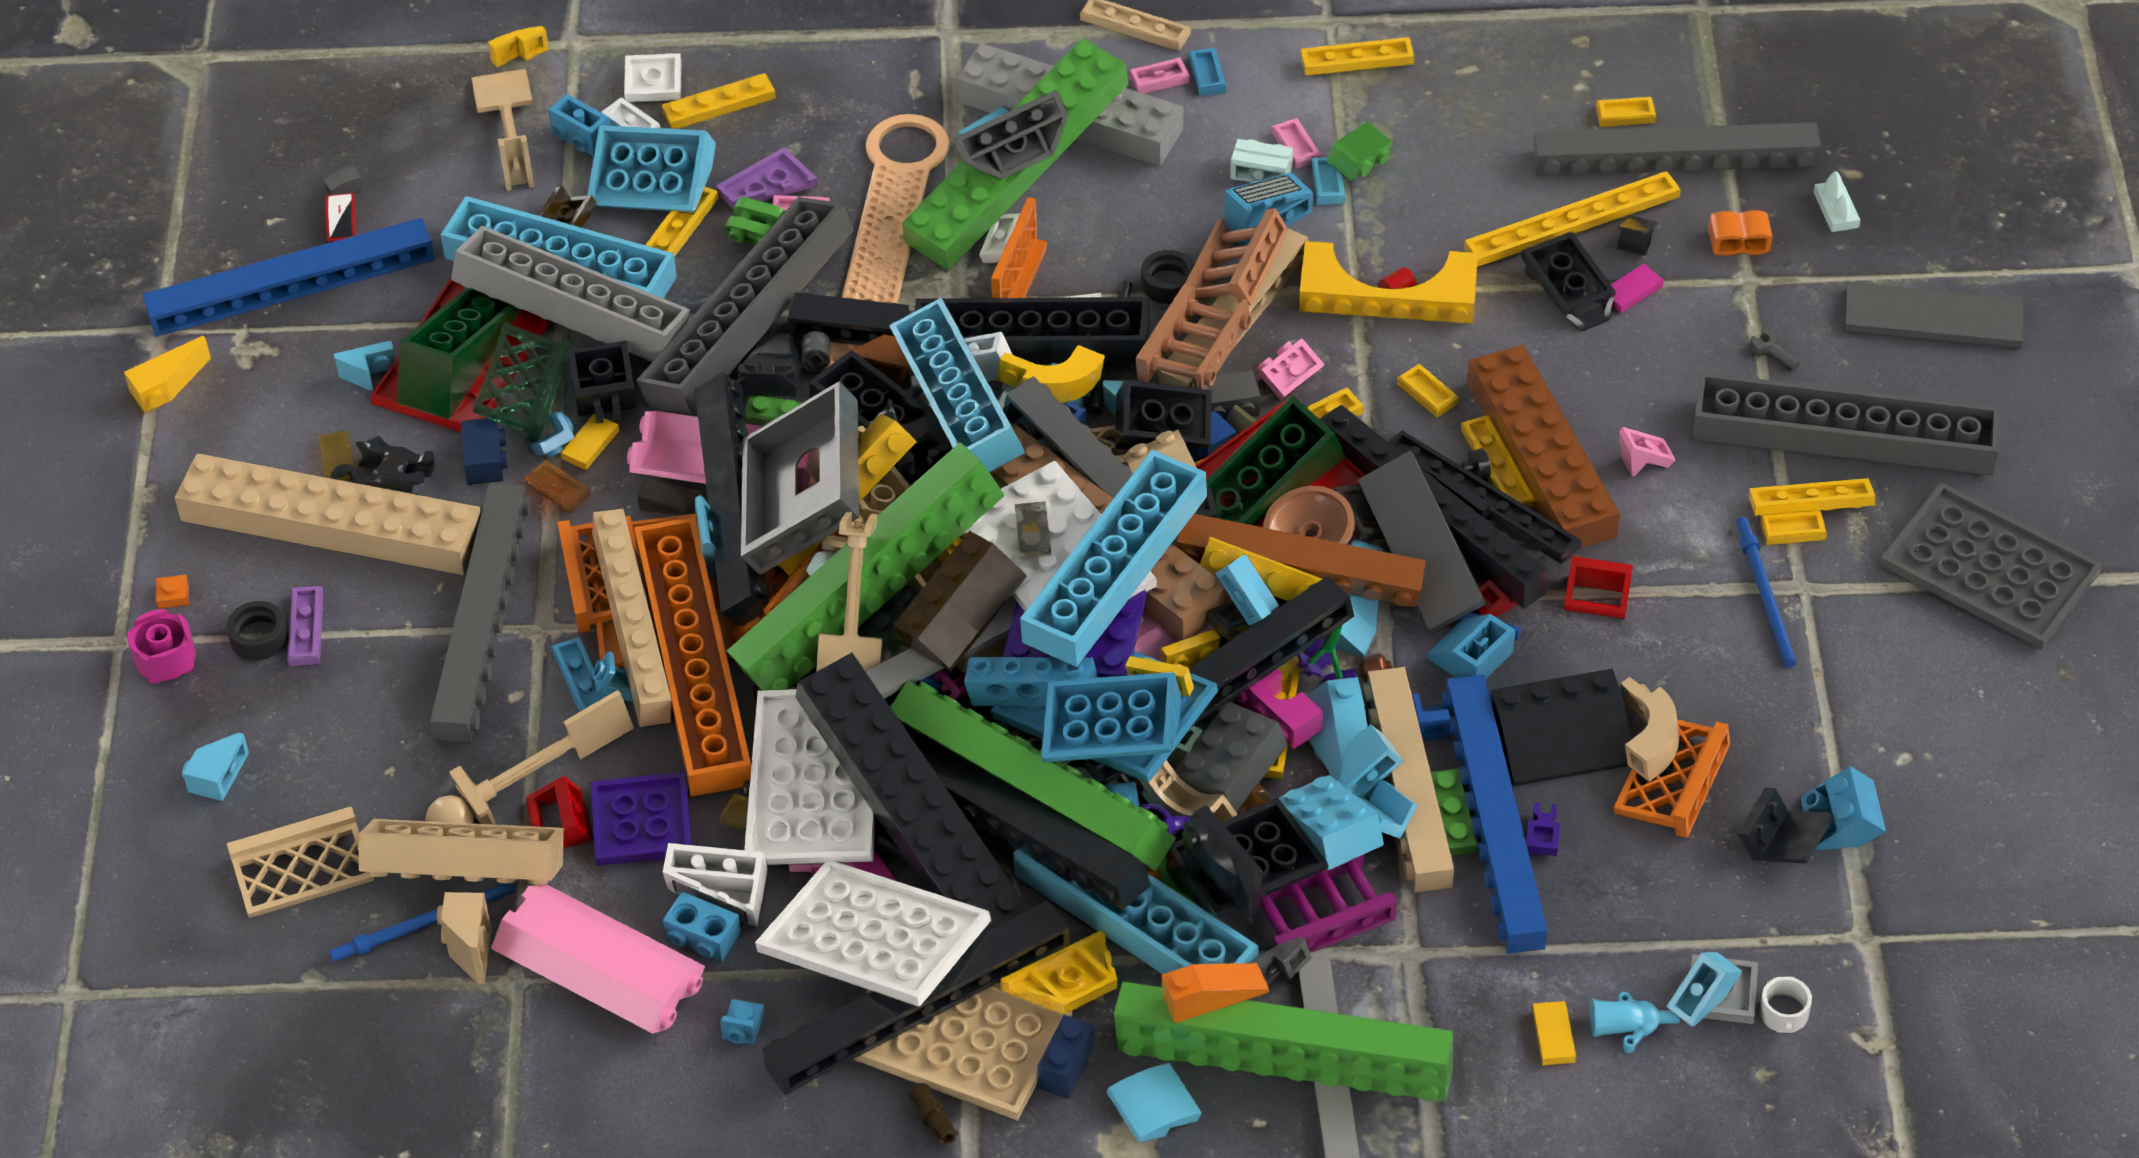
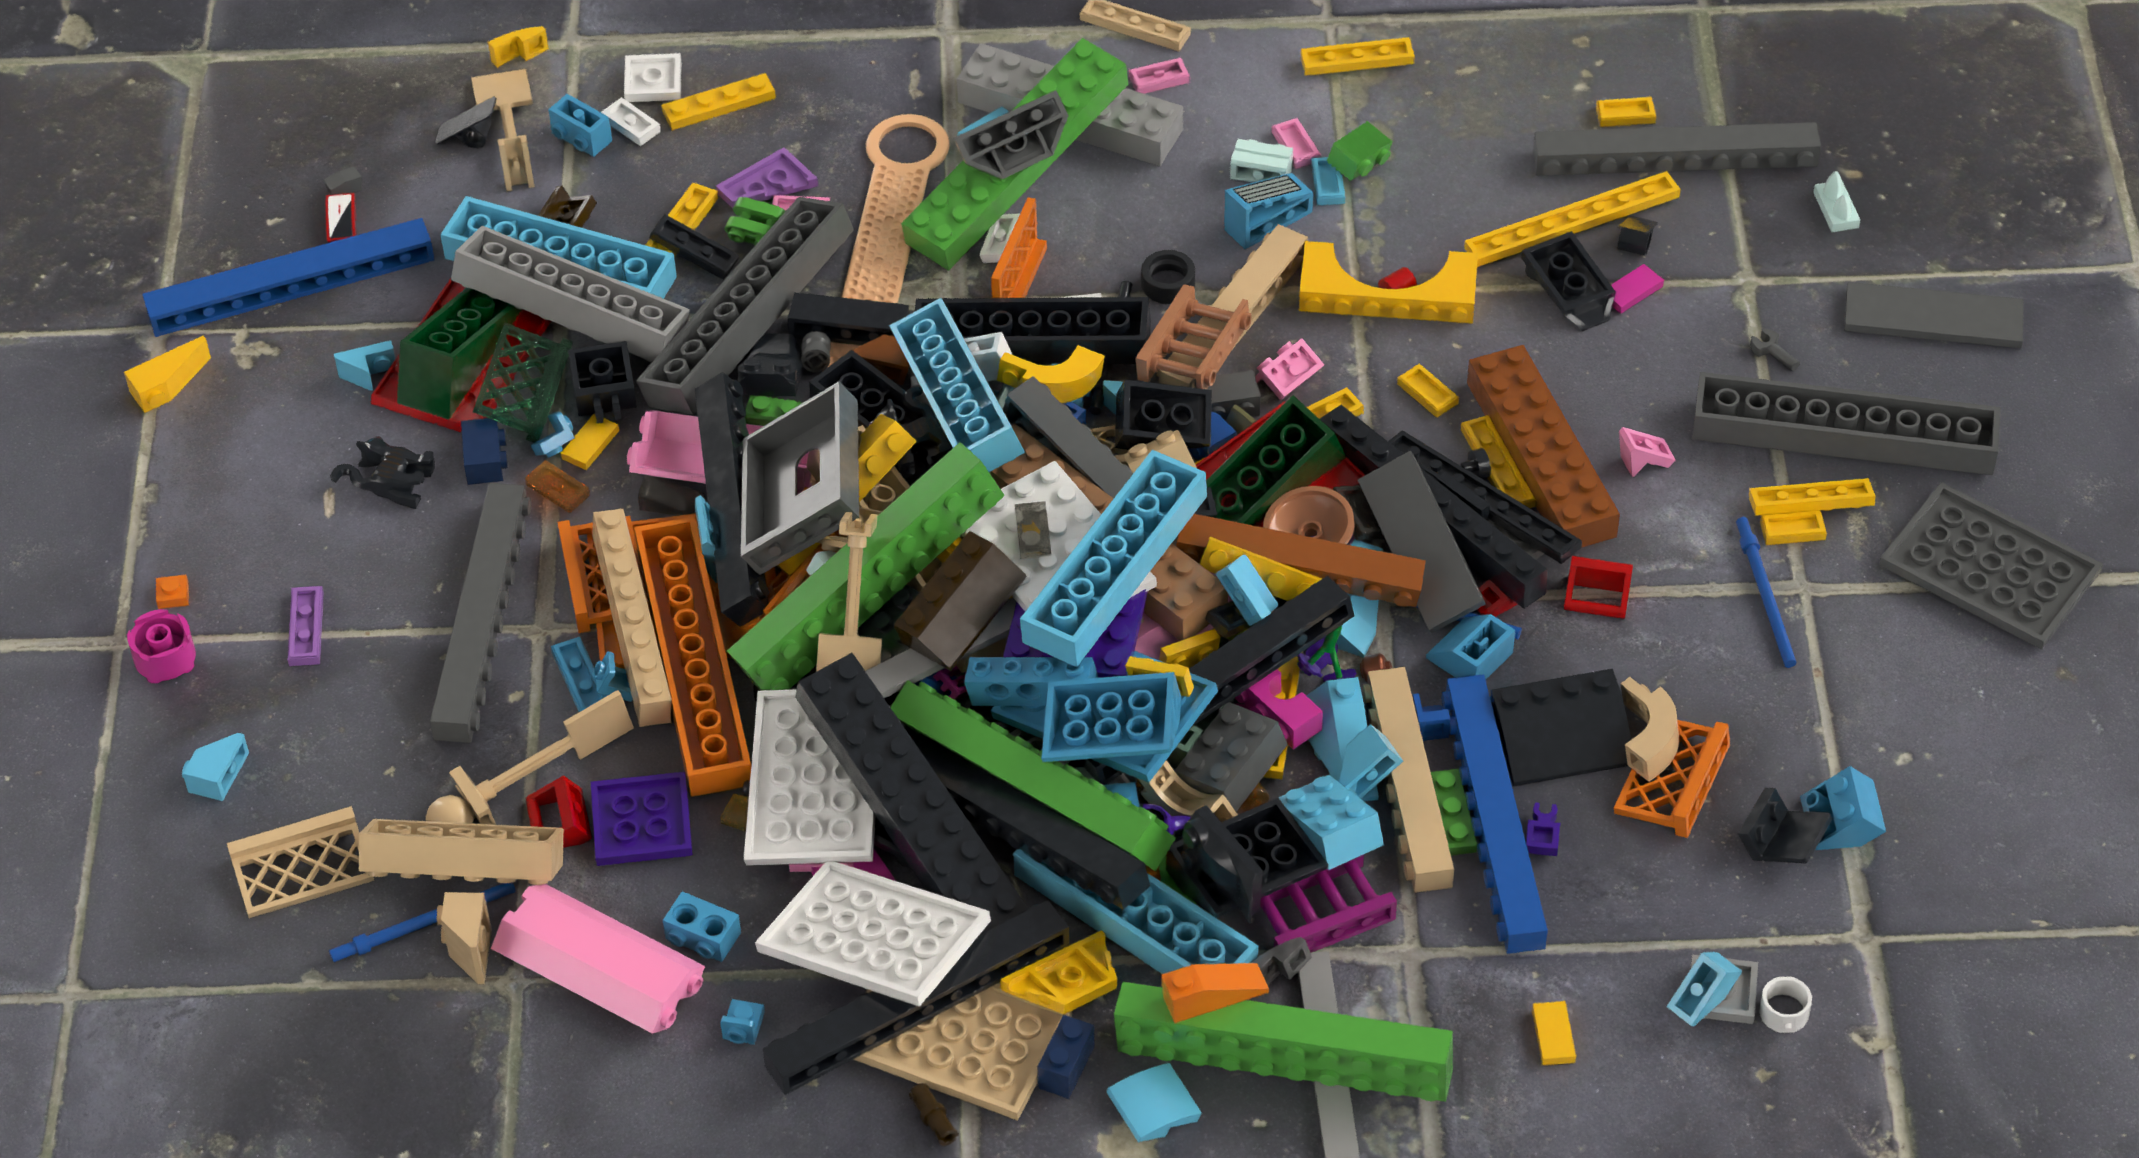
(262, 647): black tyre -> none
(328, 513): tan brick -> none
(336, 451): clear yellow tile -> none
(470, 126): none -> piece
(650, 168): medium azure slope -> none
(694, 246): none -> black tile
(718, 876): white wedge -> none
(1207, 72): dark azure tile -> none
(1254, 261): nougat fence -> none
(1392, 808): medium azure panel -> none
(1628, 1016): medium azure piece -> none
(1741, 232): orange brick -> none

